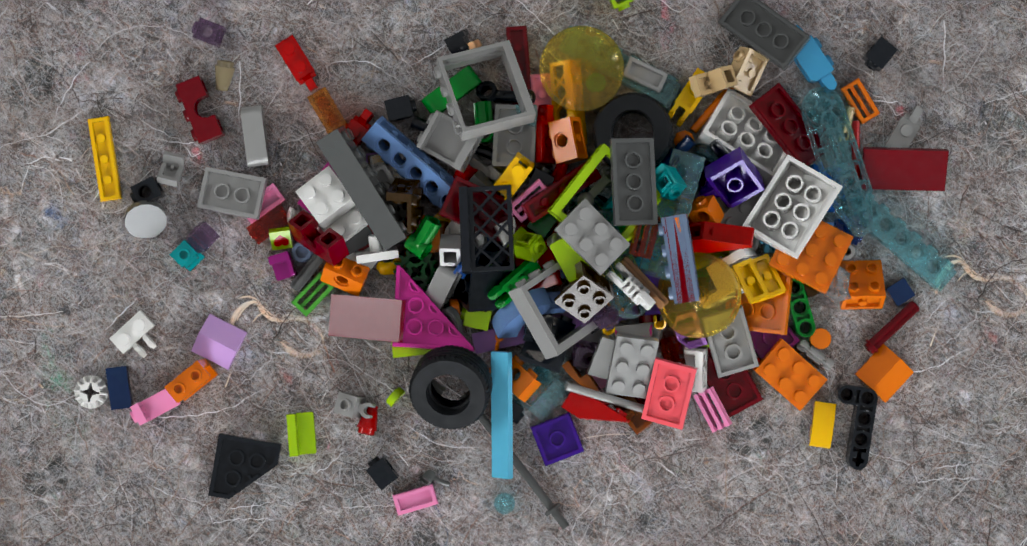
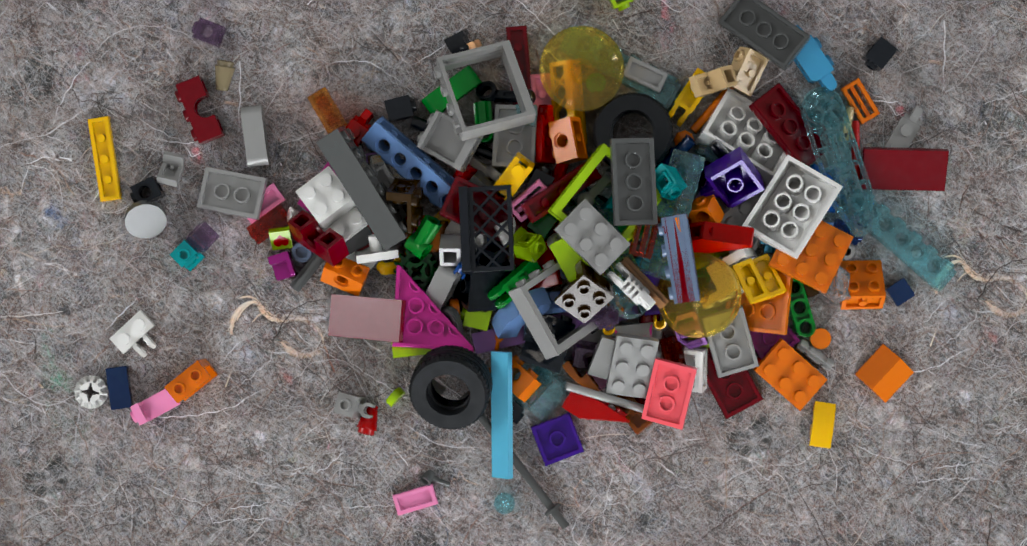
(219, 341): lavender slope -> none
(240, 463): black plate -> none
(297, 62): red hinge -> none
(301, 433): lime panel -> none
(311, 296): bright green tile -> none
(382, 472): black brick -> none
(709, 410): bright pink tile -> none
(856, 427): black beam -> none
(891, 327): dark red axle -> none

